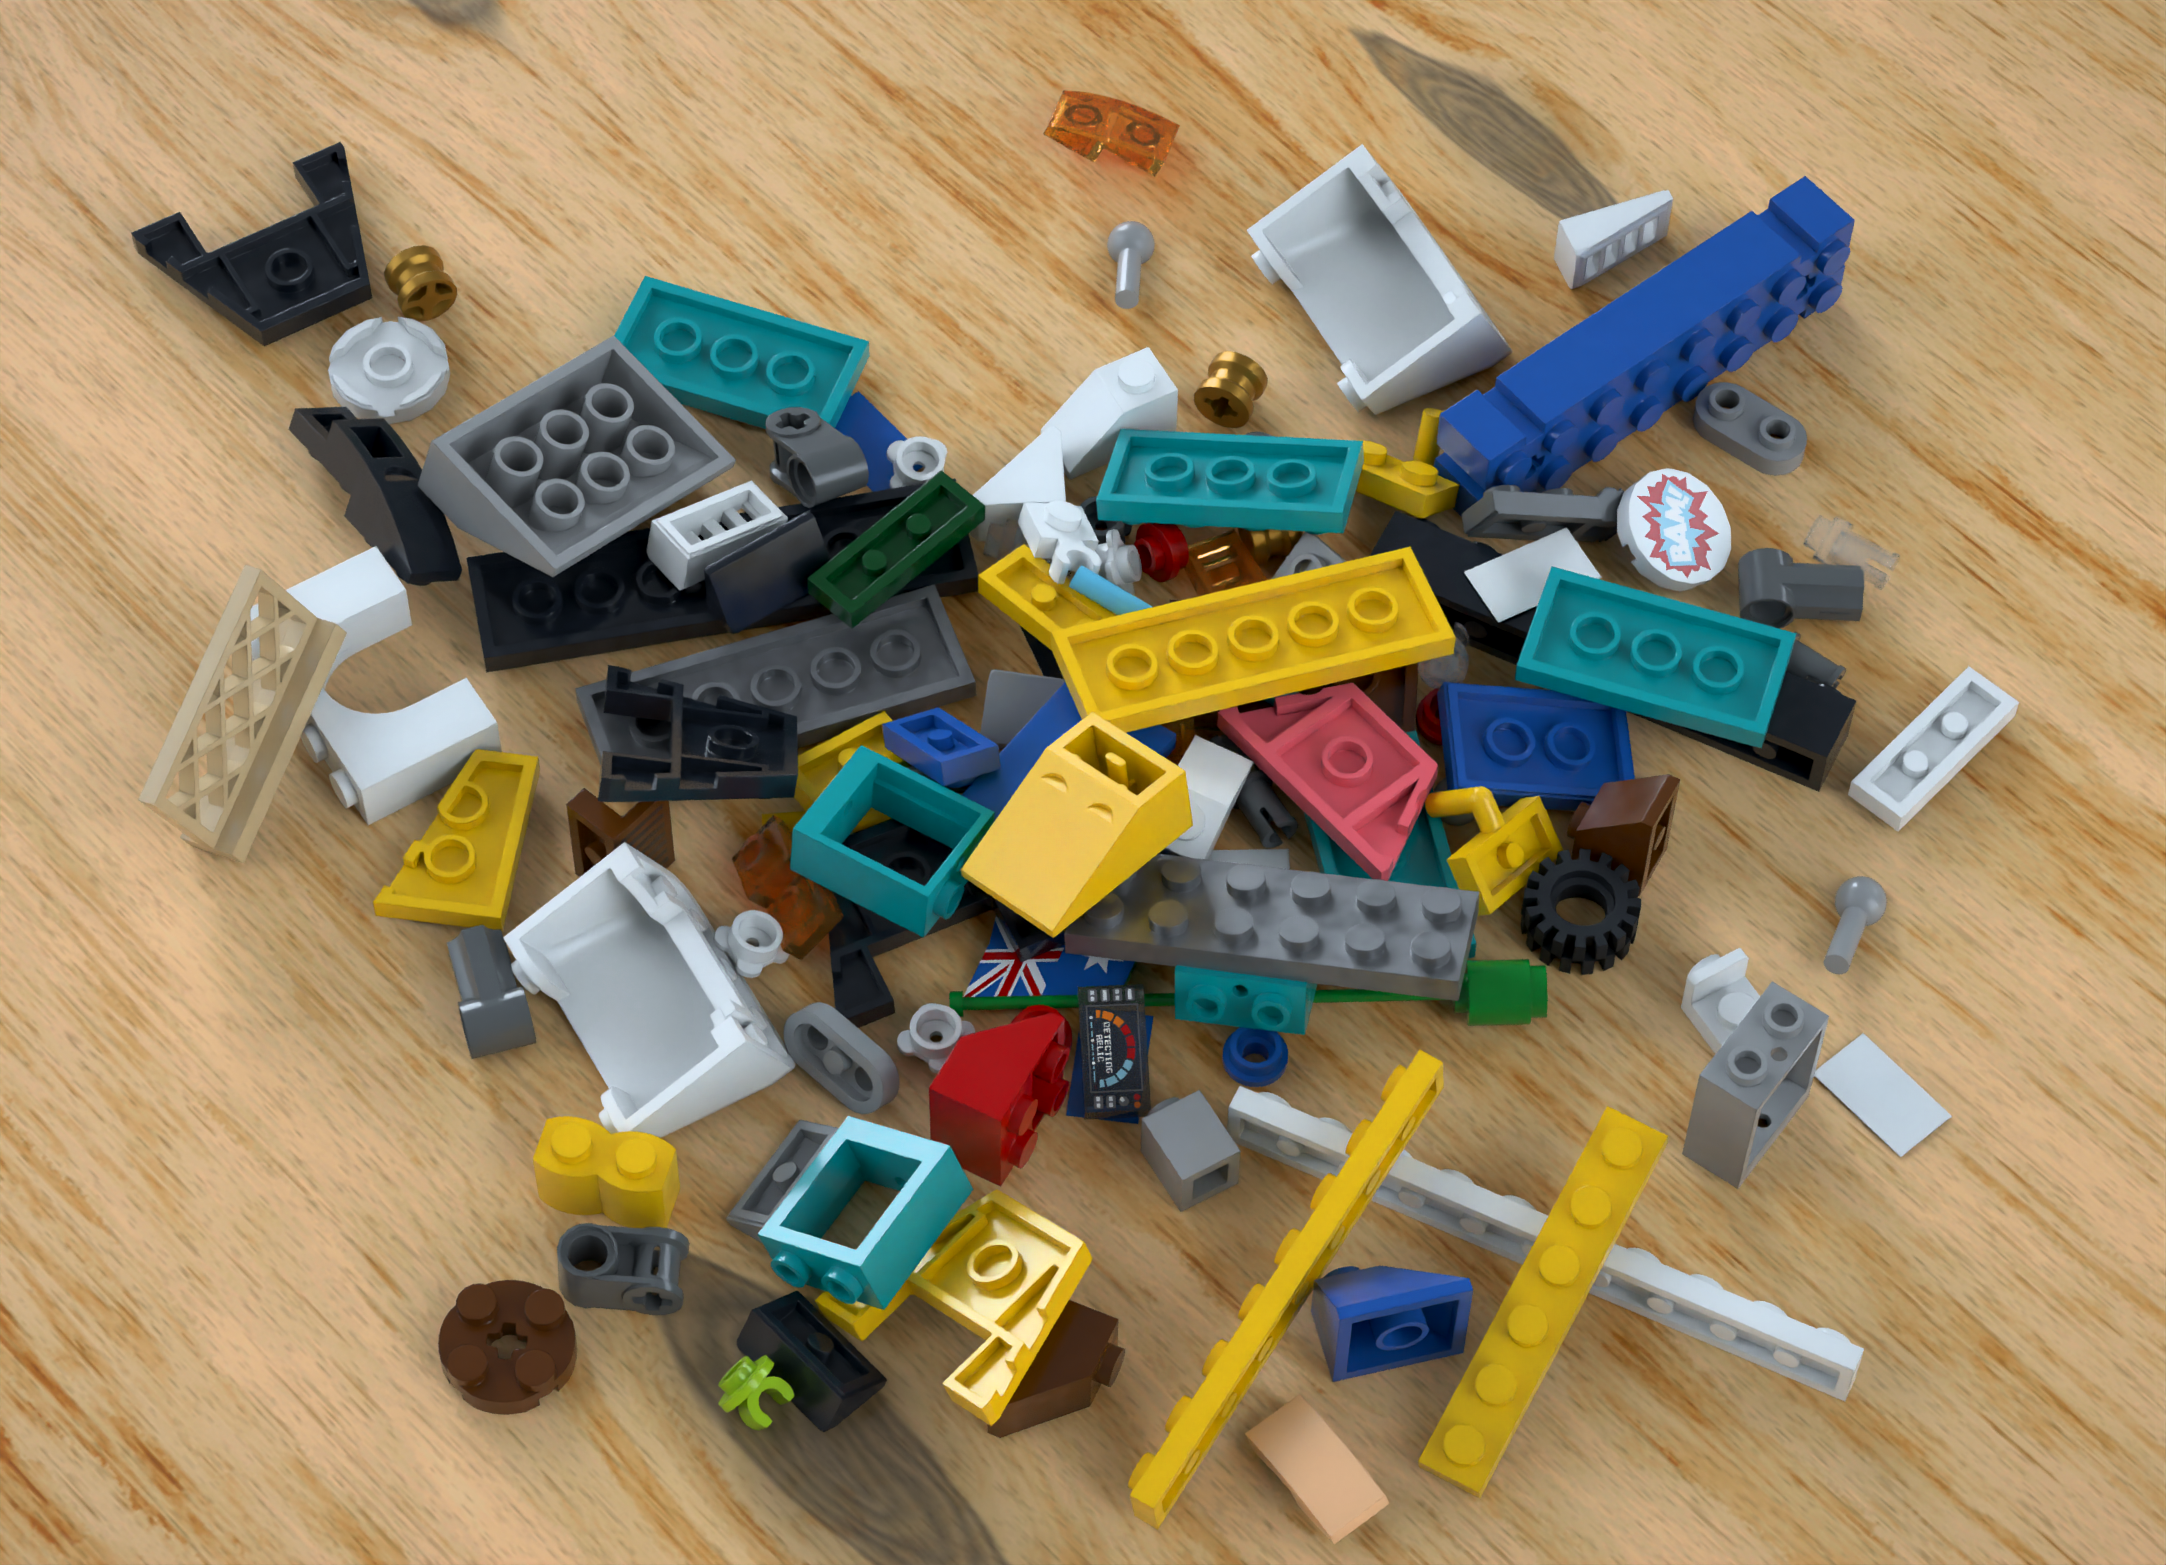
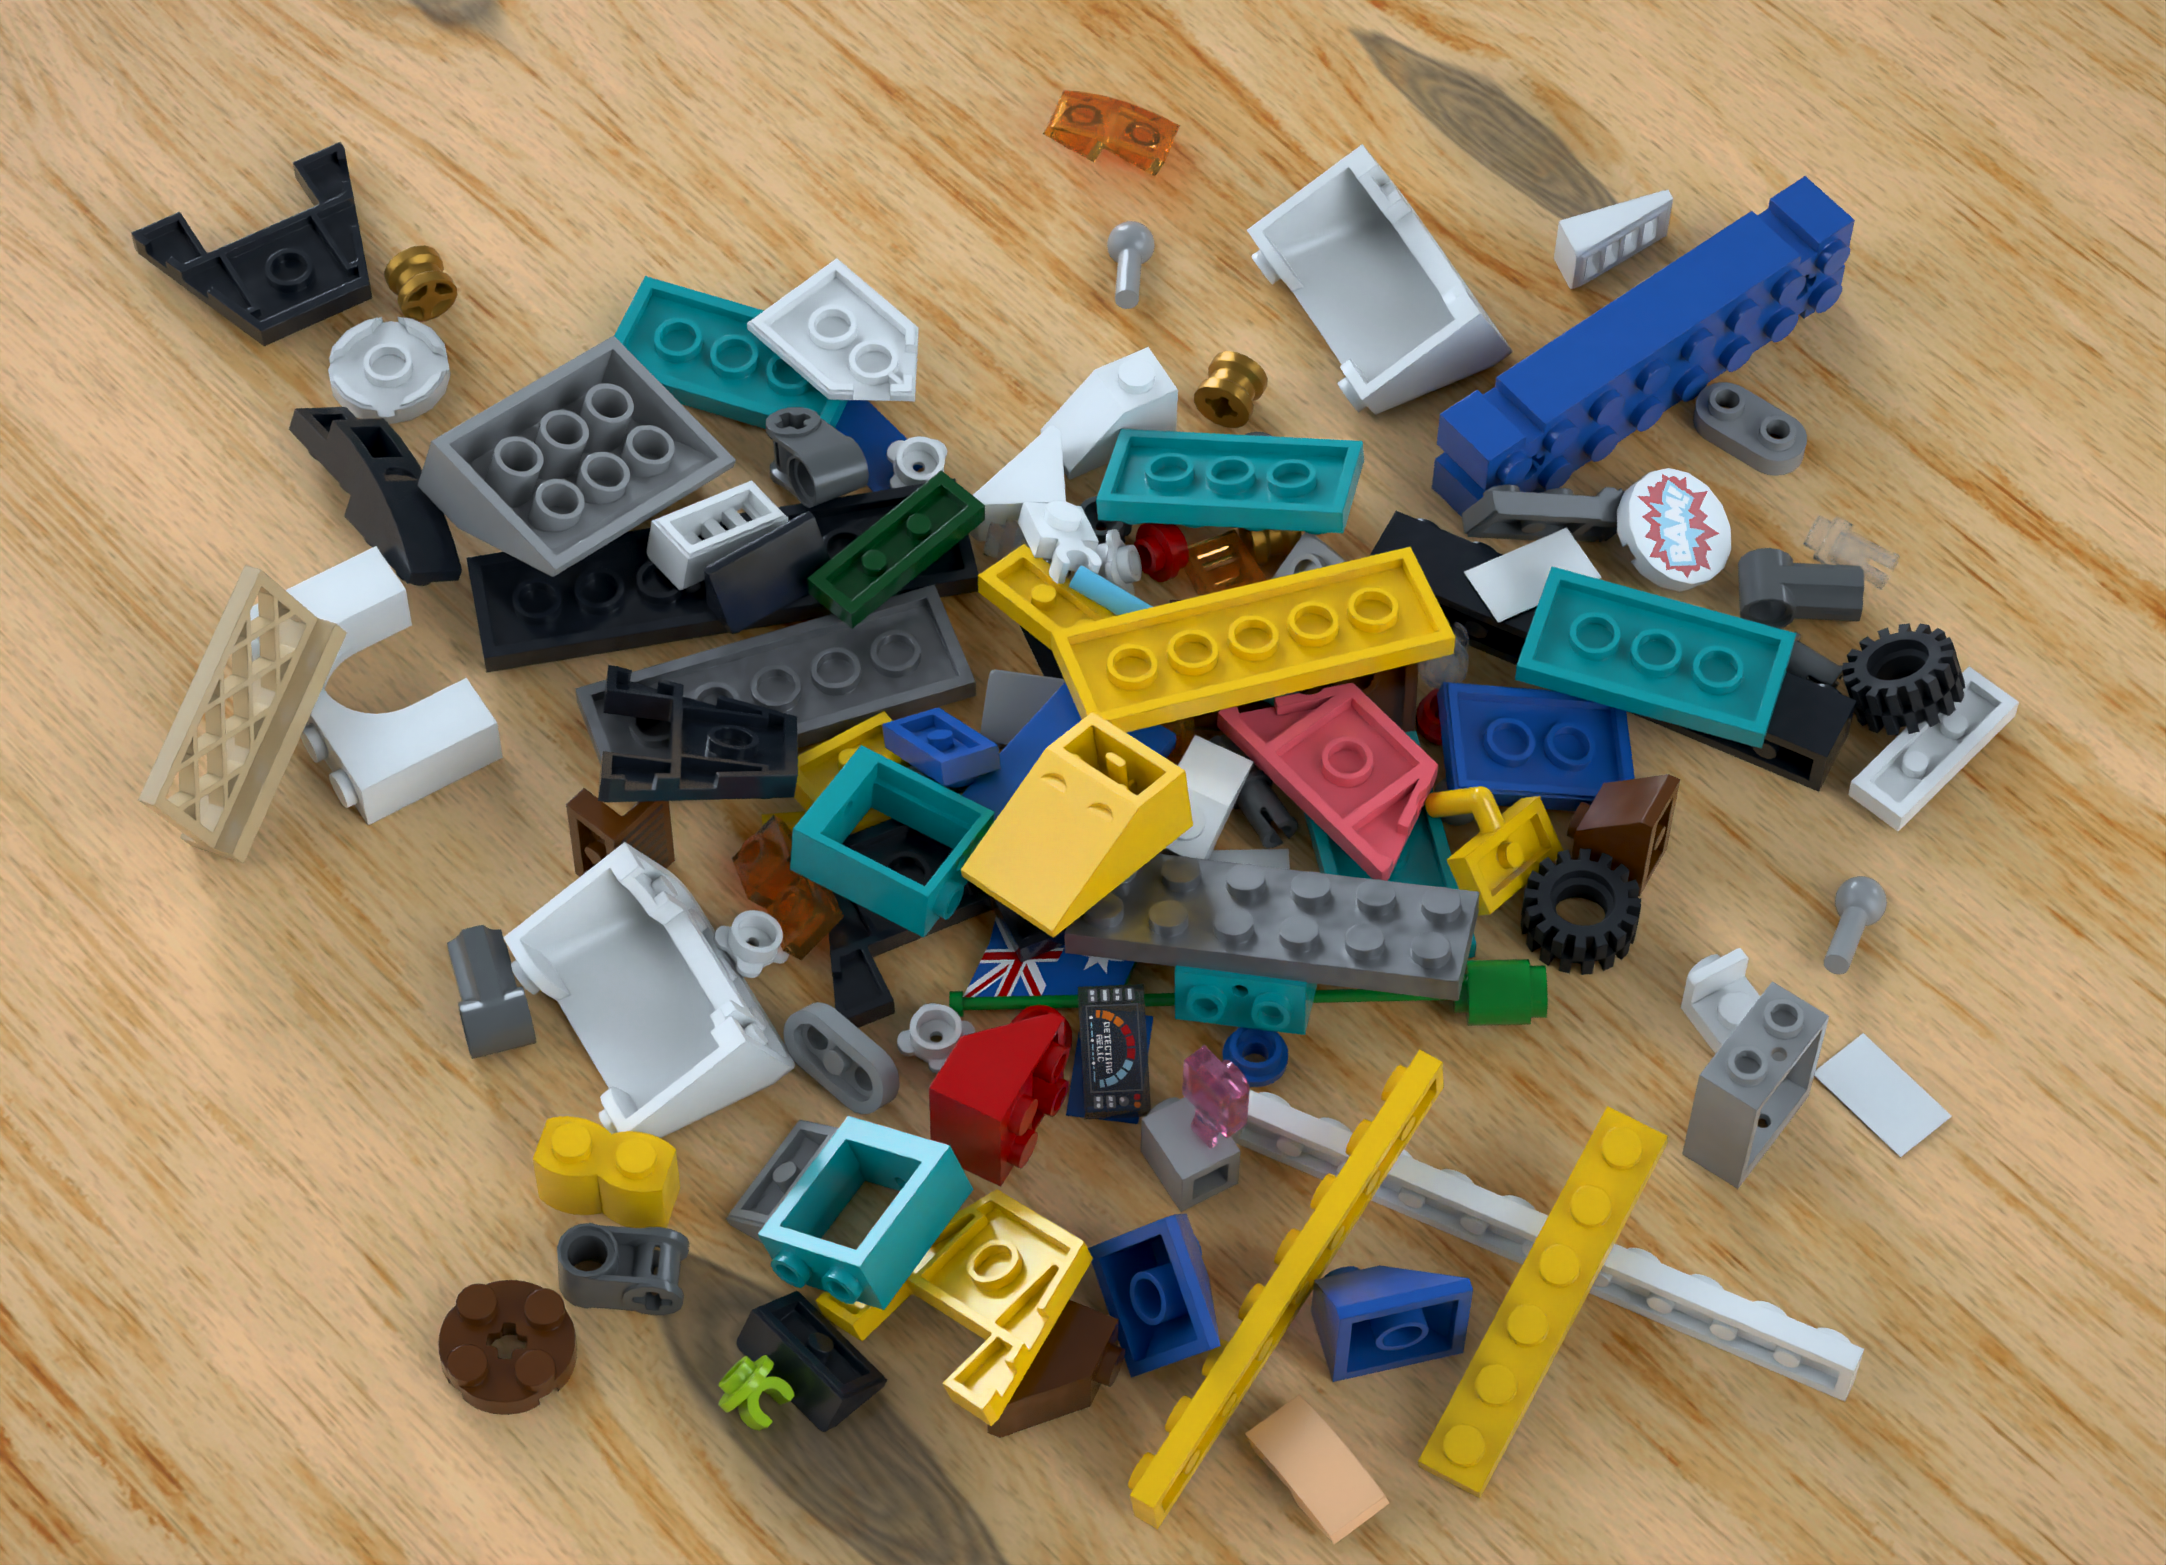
(471, 850): yellow wing -> none
(843, 337): none -> white tile
(1158, 1293): none -> blue slope
(1217, 1093): none -> clear pink plate
(1409, 484): yellow plate -> none
(1904, 679): none -> black tyre

